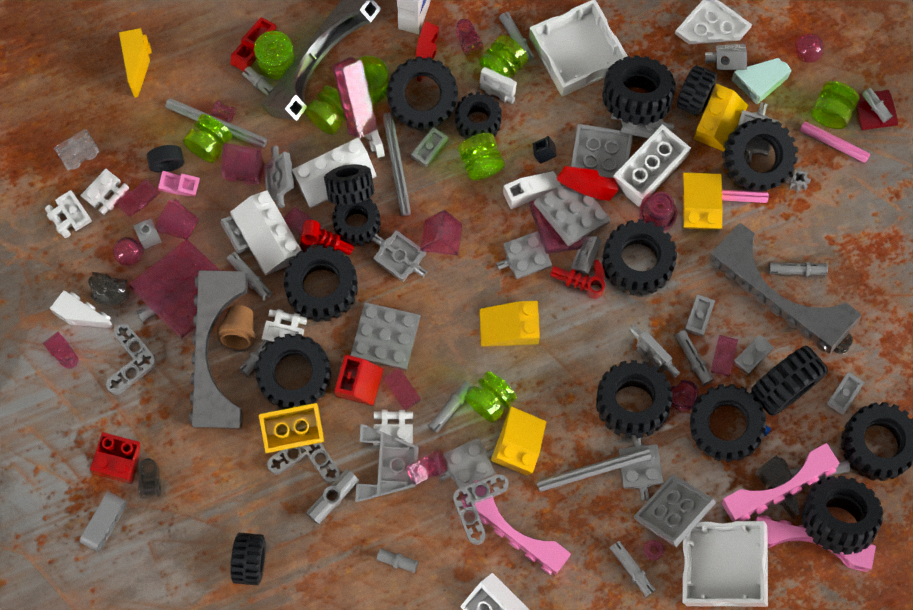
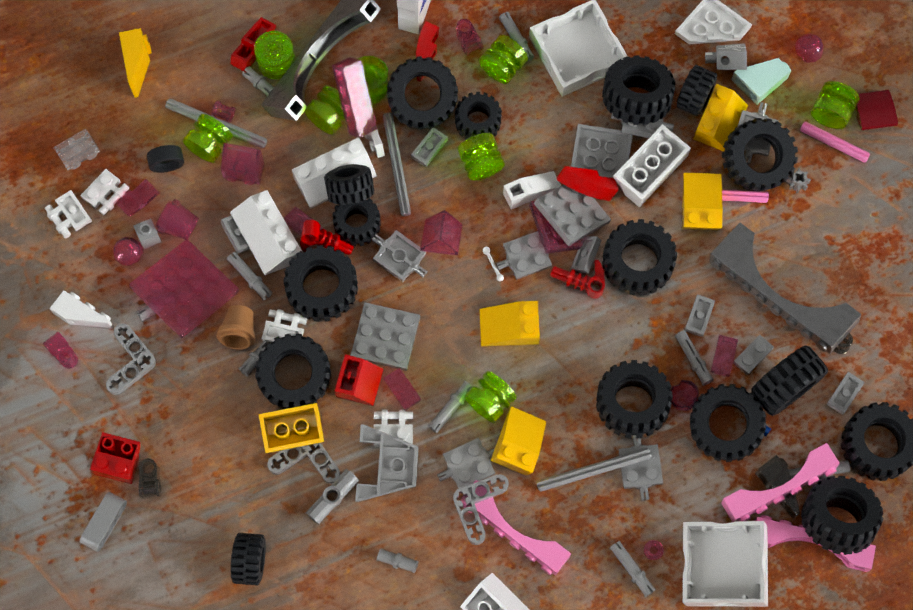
(108, 290): clear smoke helmet -> none
(177, 184): bright pink slope -> none
(215, 293): flat silver arch -> none
(278, 175): light grey plate -> none
(426, 467): clear pink slope -> none
(486, 250): none -> white hinge
(498, 85): white plate -> none
(544, 149): black slope -> none
(650, 212): clear pink piece -> none
(650, 348): light grey plate -> none
(674, 510): light grey plate -> none
(798, 268): light grey pin -> none
(877, 105): light grey axle -> none

